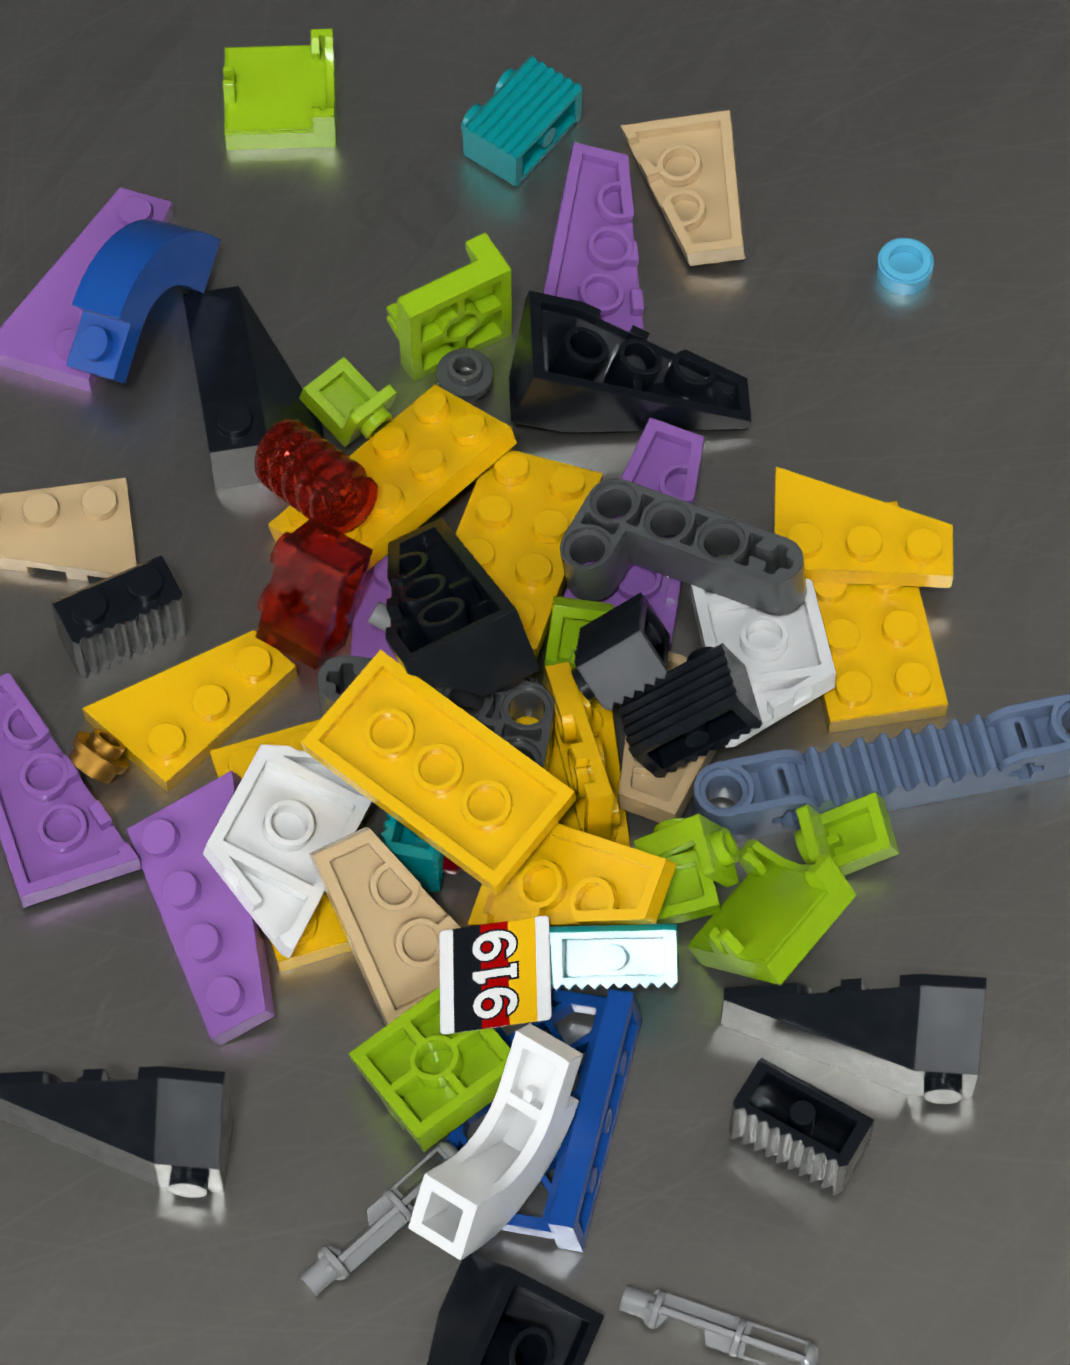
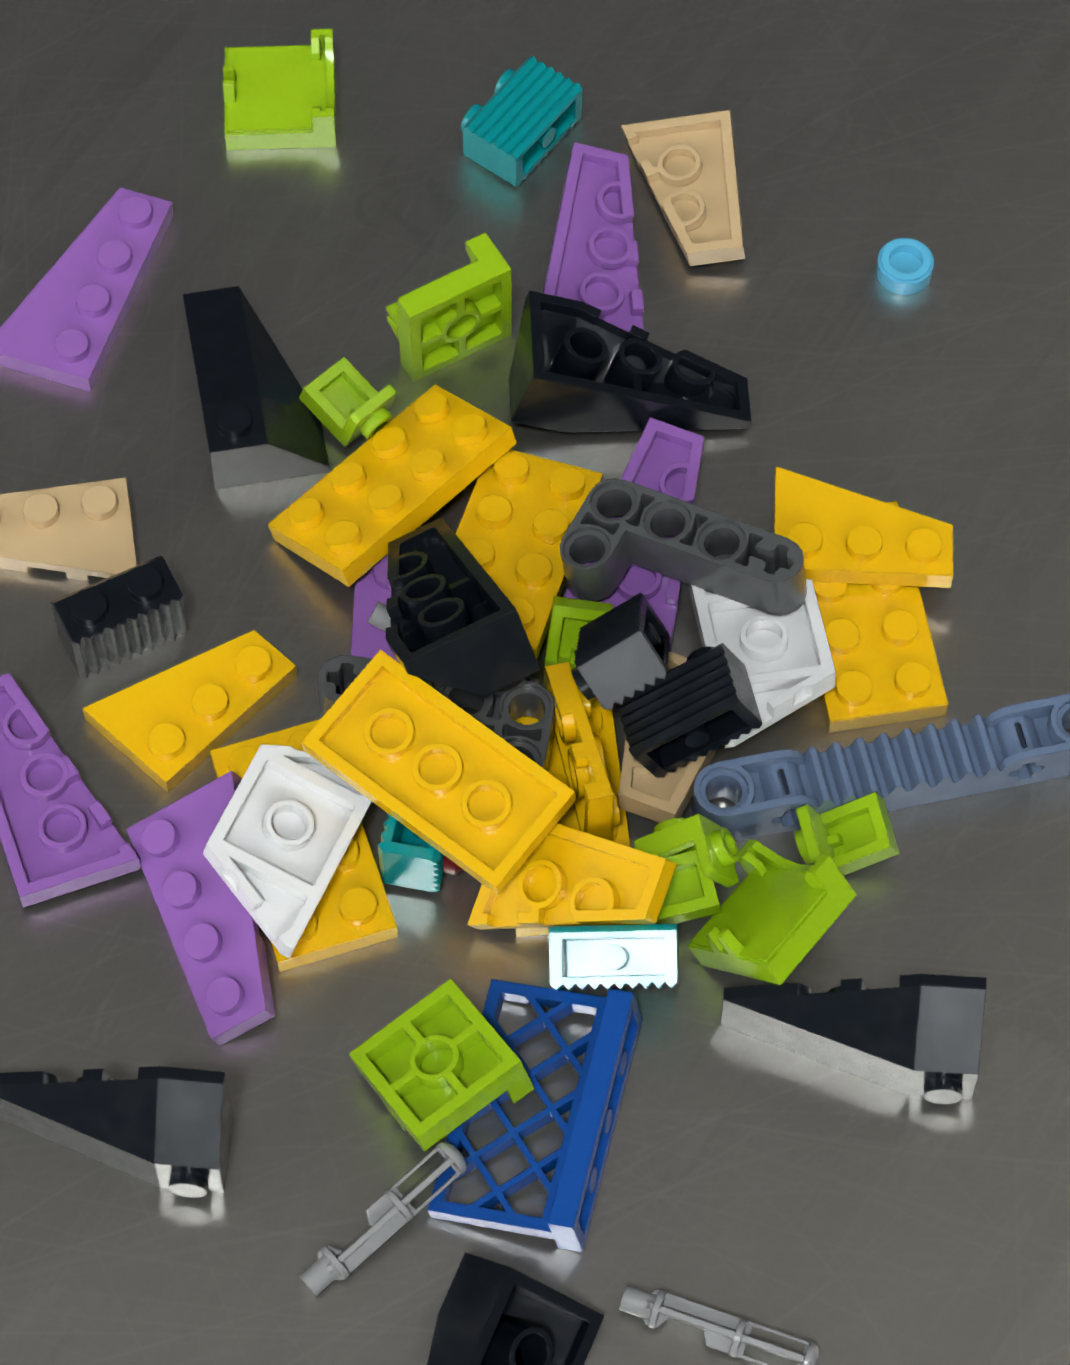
(99, 755): pearl gold plate -> none
(124, 285): blue arch -> none
(312, 592): clear red brick -> none
(314, 476): clear red piece -> none
(385, 919): tan wing -> none
(467, 387): dark grey plate -> none
(495, 975): sticker -> none
(507, 1156): white arch -> none
(800, 1126): black brick -> none

